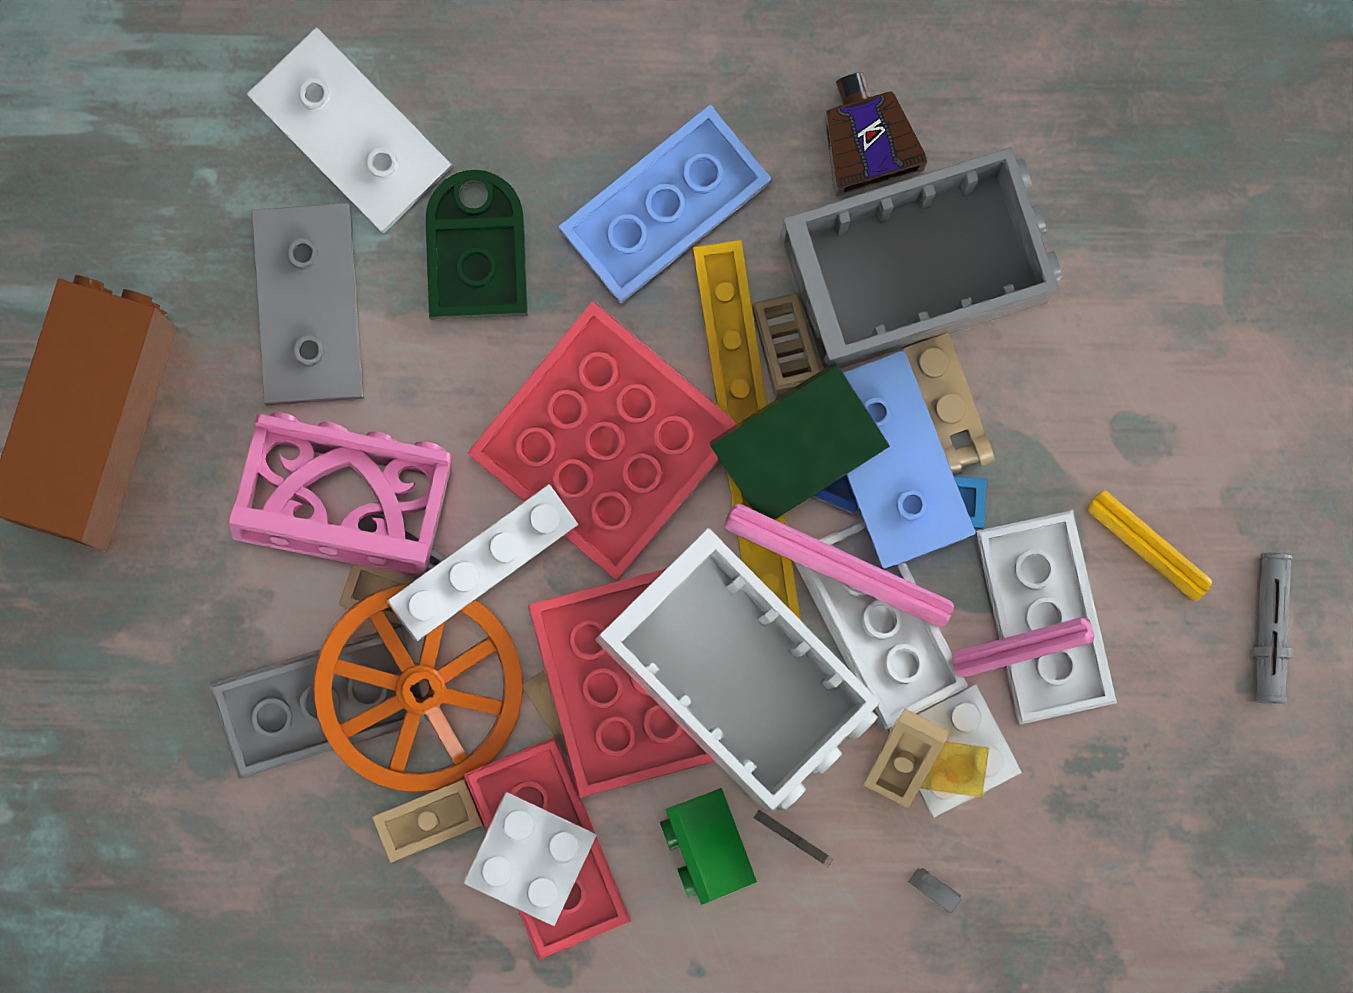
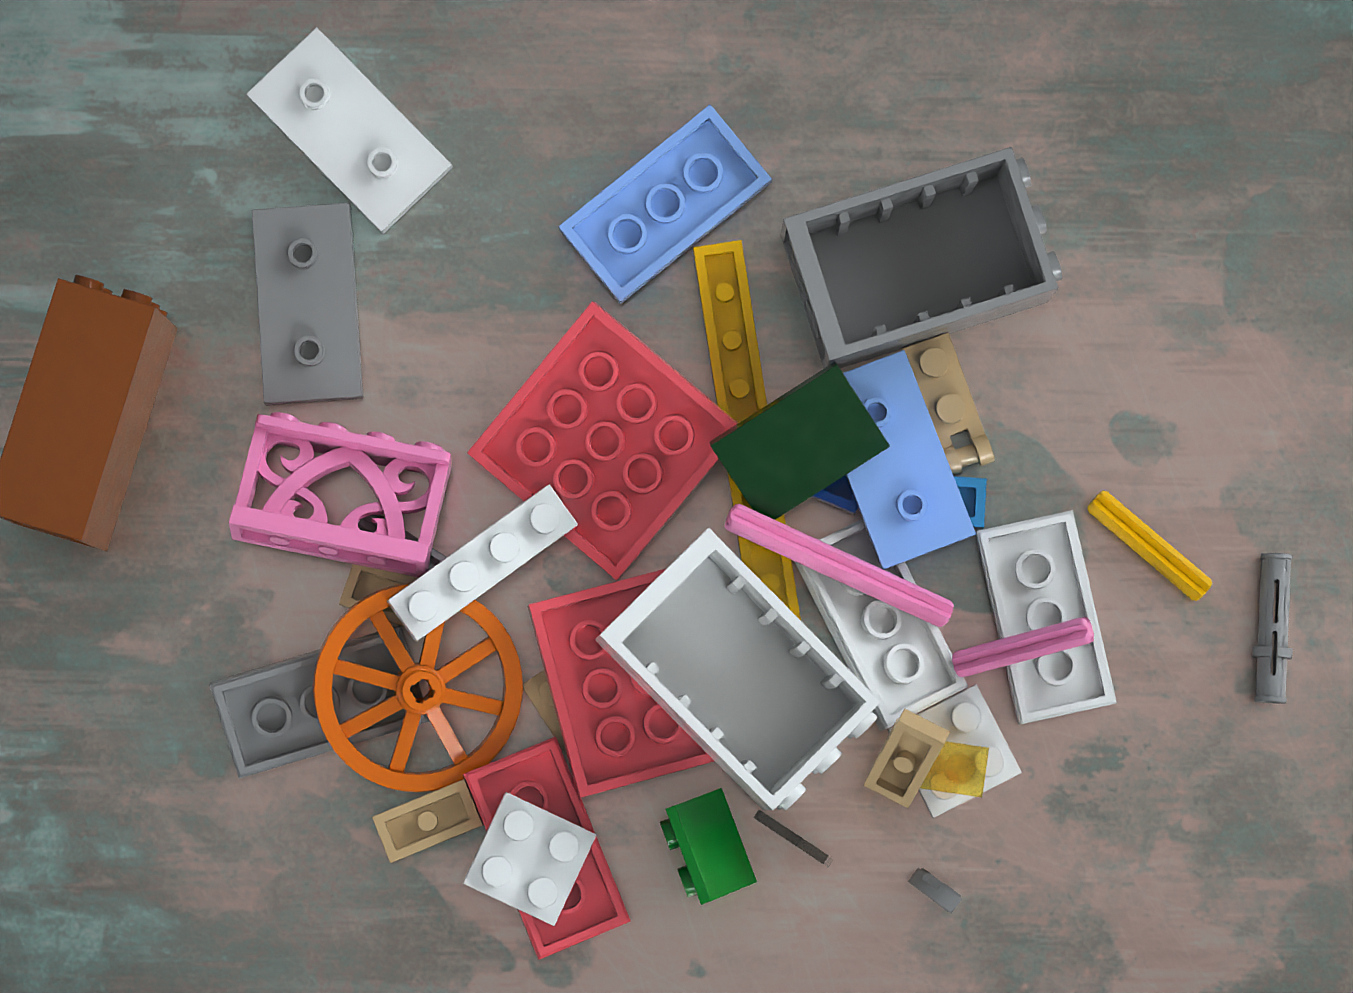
(475, 252): dark green tile -> none
(777, 372): tan slope -> none
(869, 138): torso -> none

